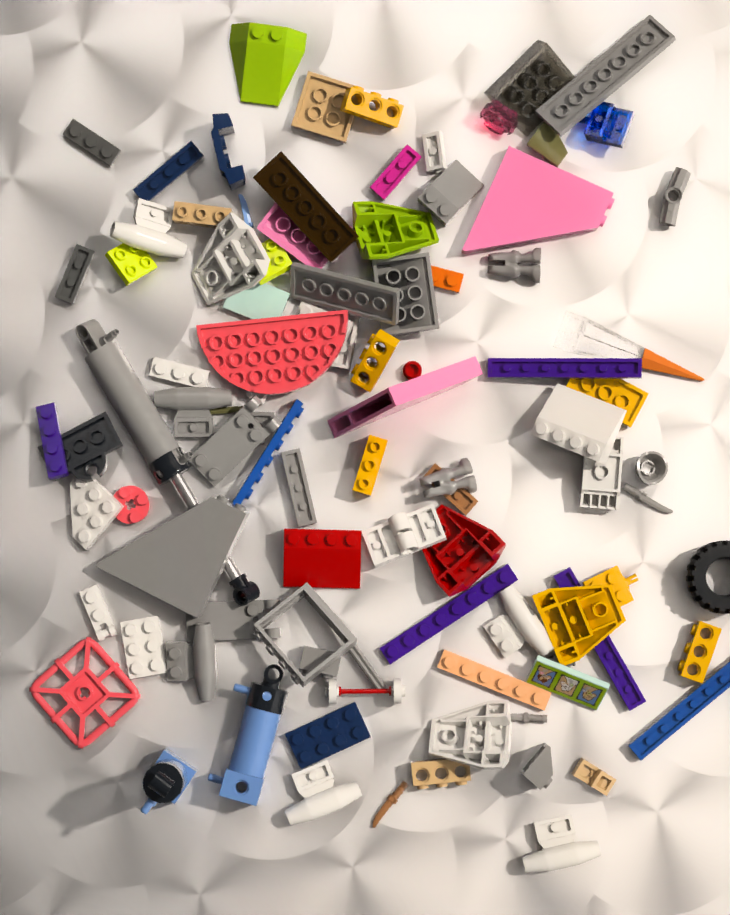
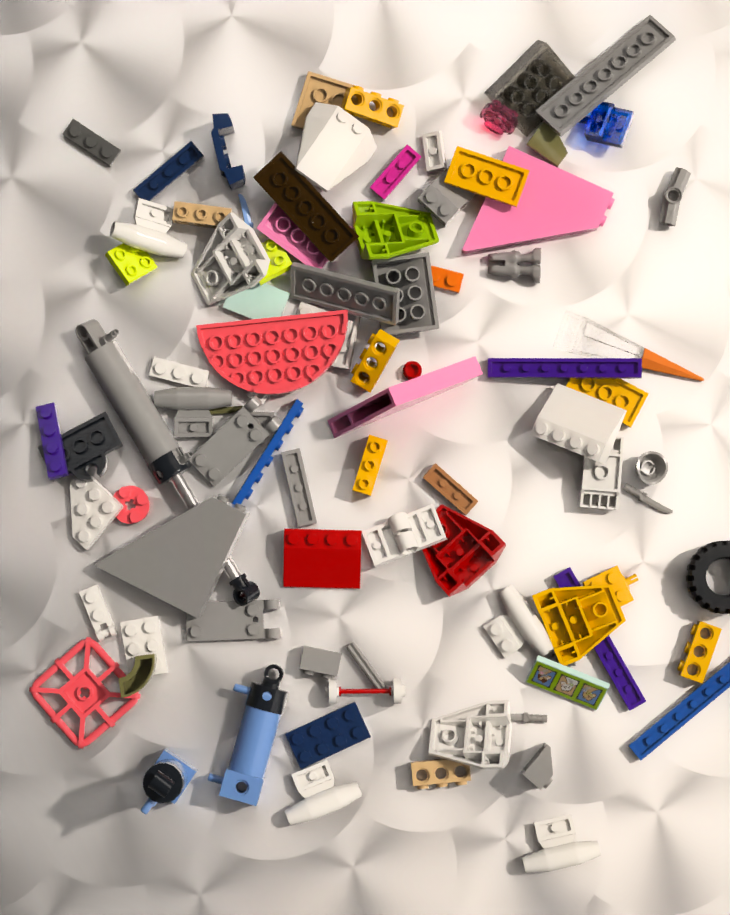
(74, 274): dark grey plate -> none
(139, 676): none -> olive brick
(195, 661): light grey plate -> none
(265, 60): lime wedge -> none
(325, 612): light grey window -> none
(332, 145): none -> white wedge
(391, 799): medium nougat piece -> none
(443, 482): light grey piece -> none
(448, 613): dark purple plate -> none
(486, 176): none -> yellow plate
(494, 679): light nougat plate -> none
(593, 776): tan slope -> none

